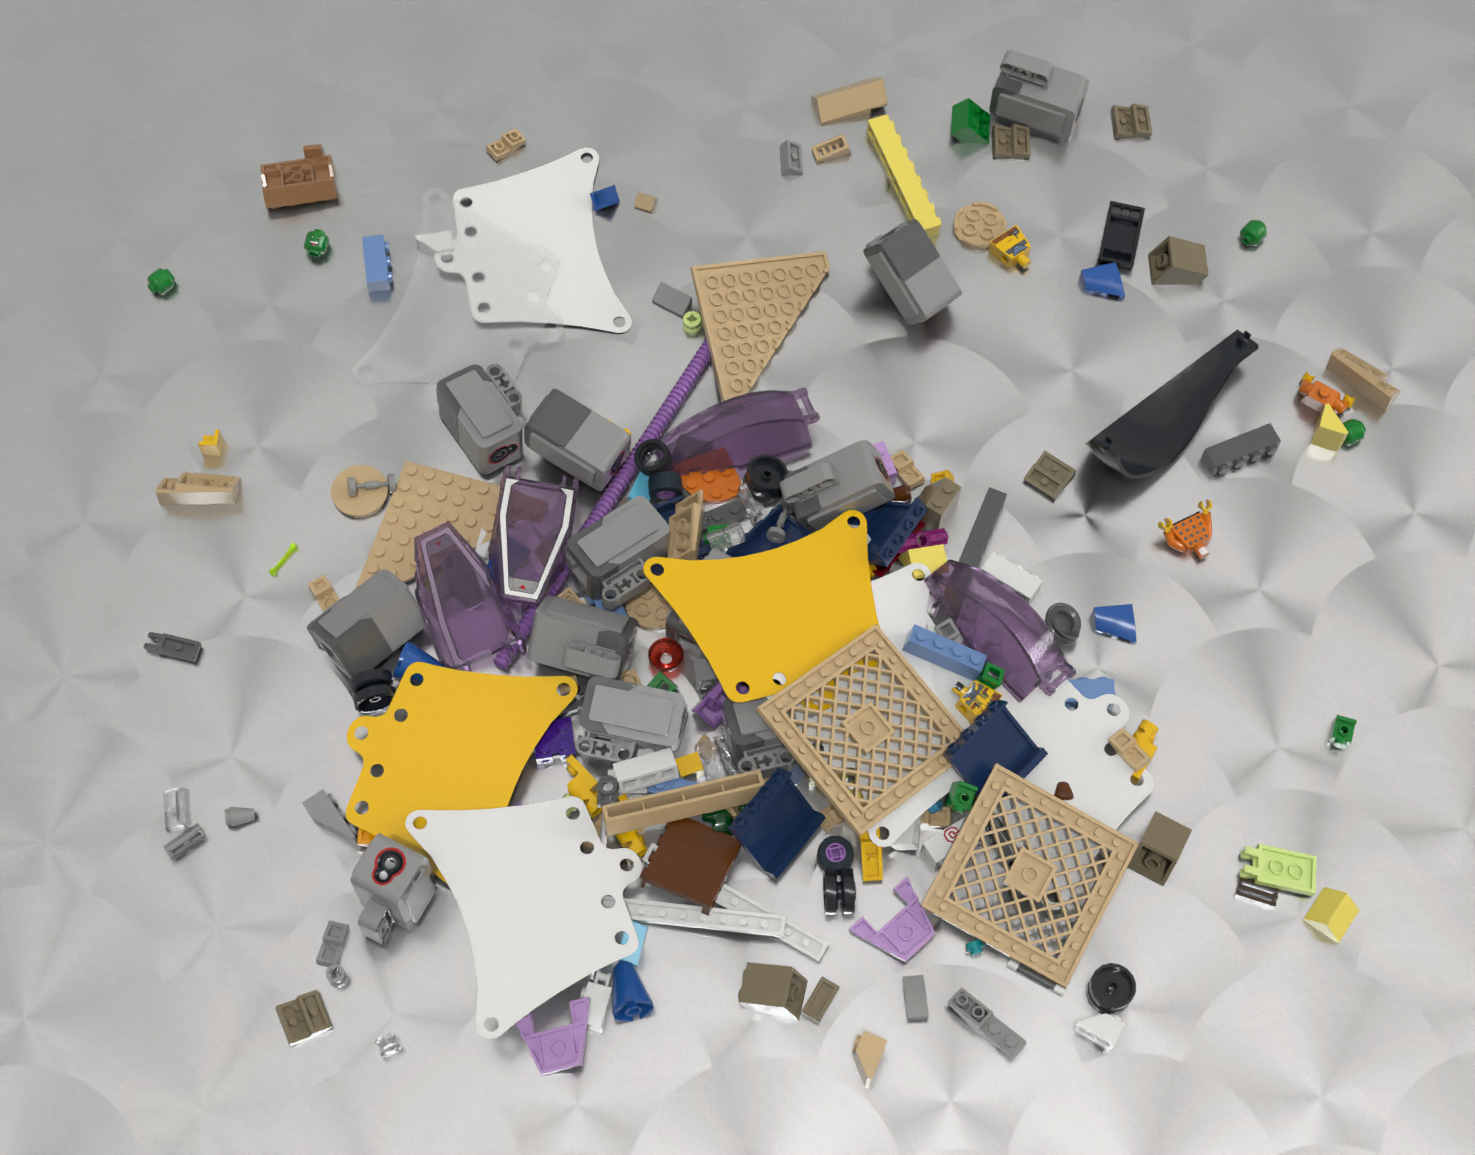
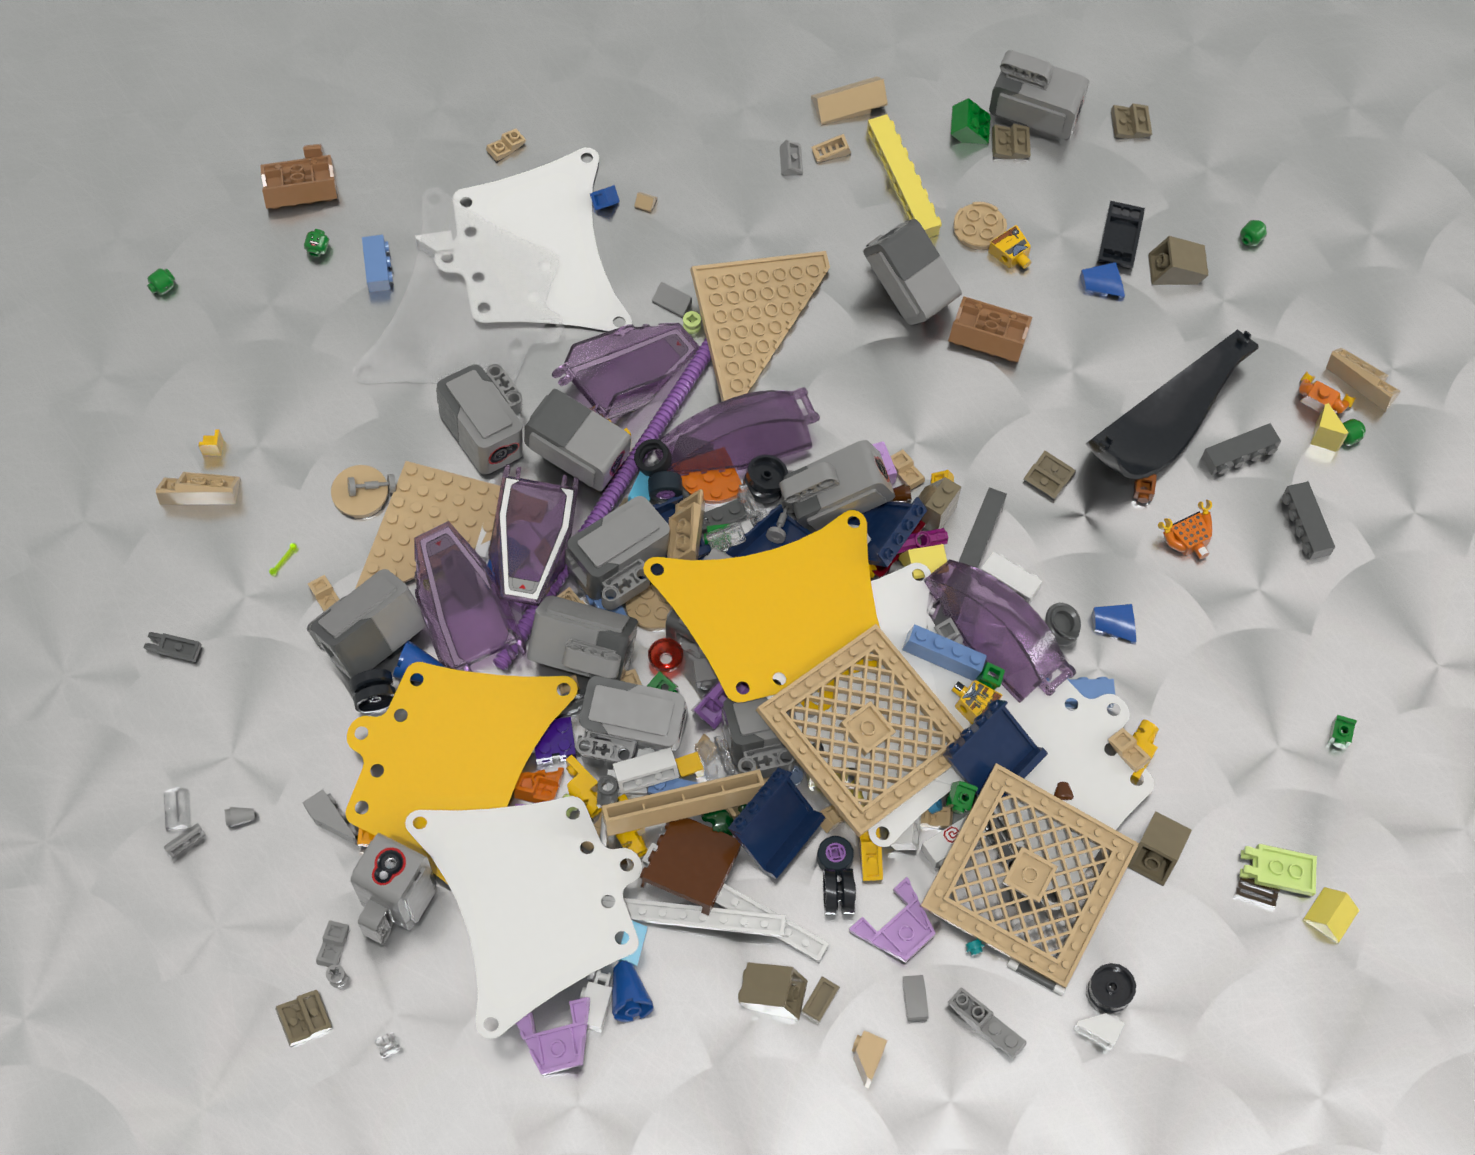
(538, 786): none -> orange slope
(626, 365): none -> clear purple windscreen
(990, 329): none -> medium nougat piece
(1145, 489): none -> dark orange brick
(1308, 520): none -> dark grey brick

